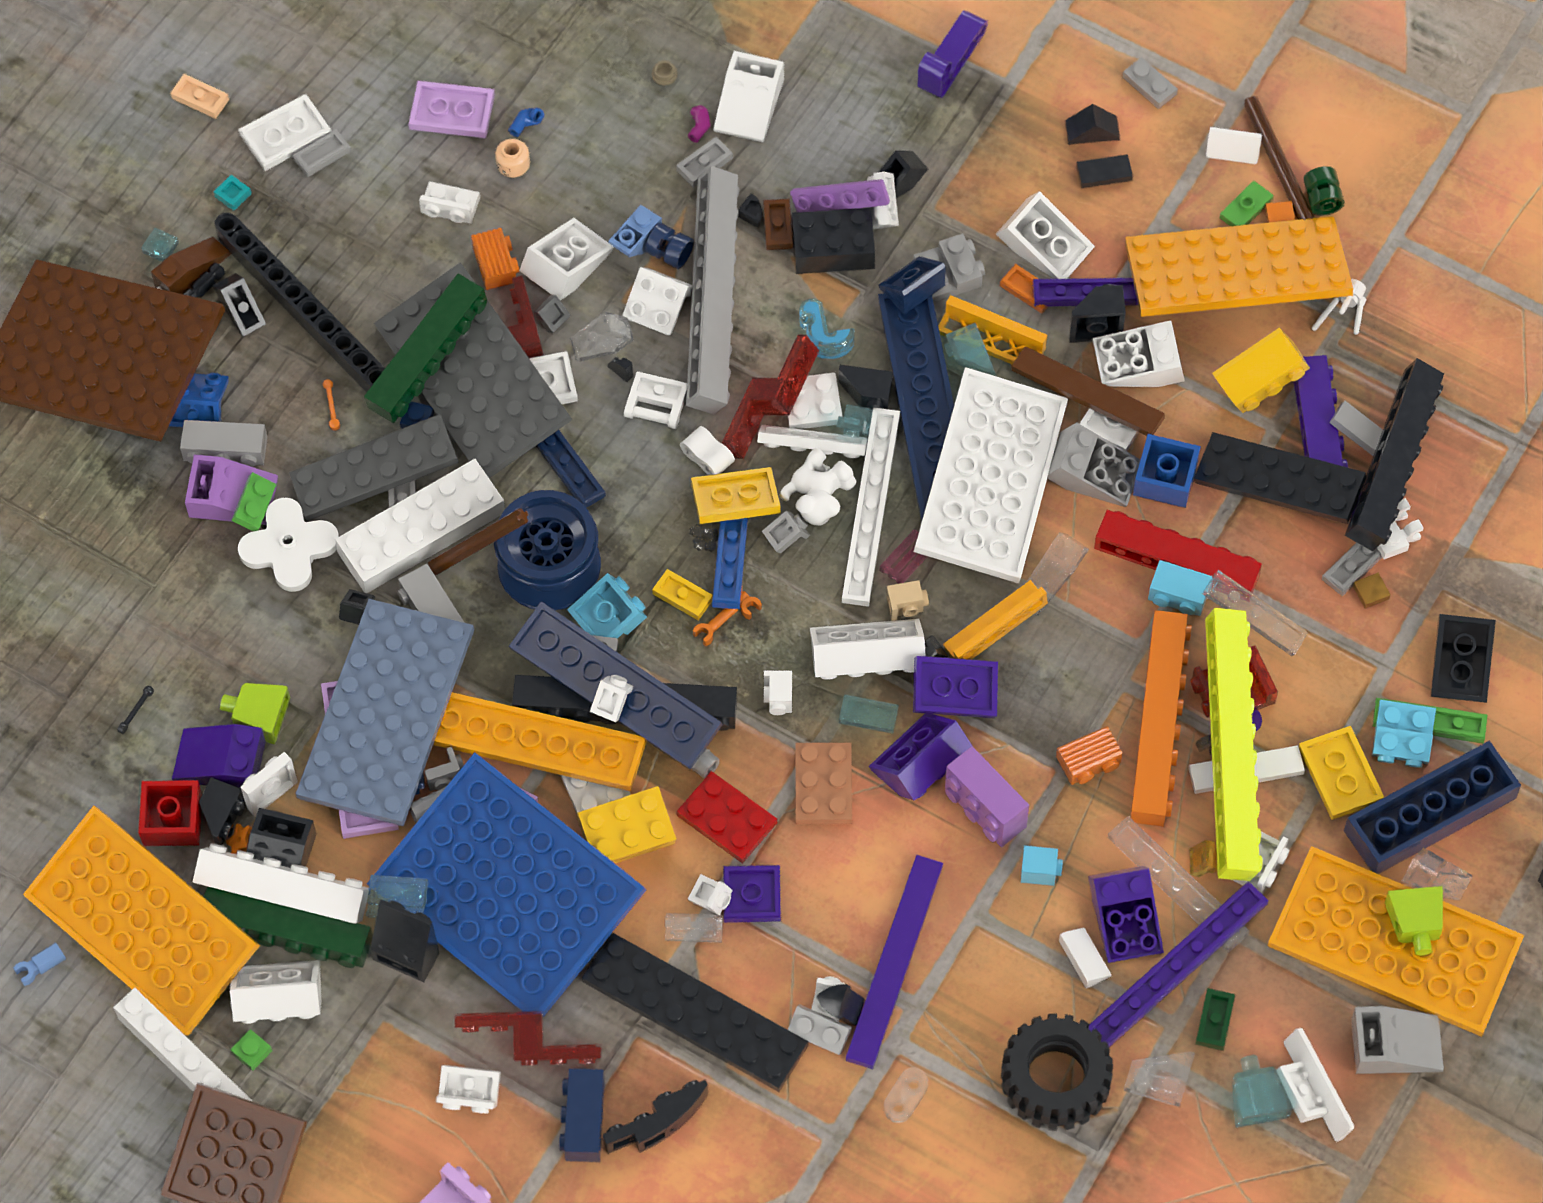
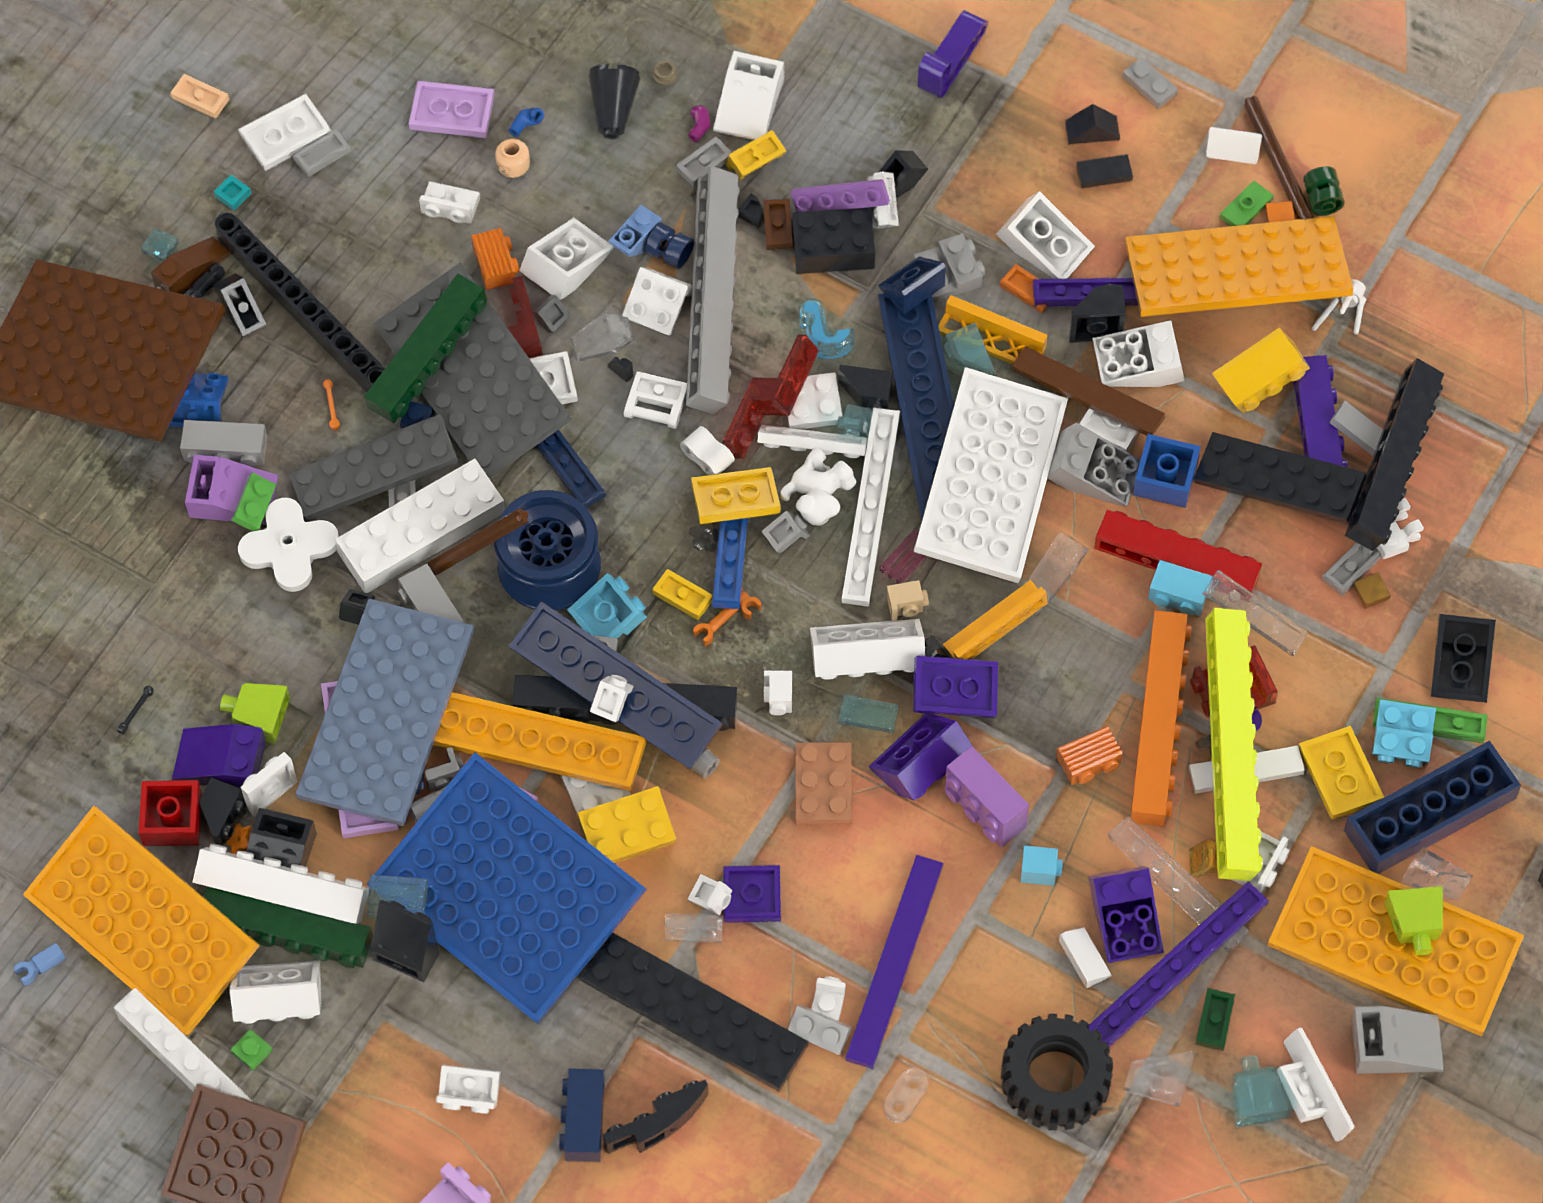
(528, 1037): clear red bracket -> none
(613, 97): none -> black cone
(726, 817): red plate -> none
(755, 154): none -> yellow hinge
(842, 1003): black tile -> none

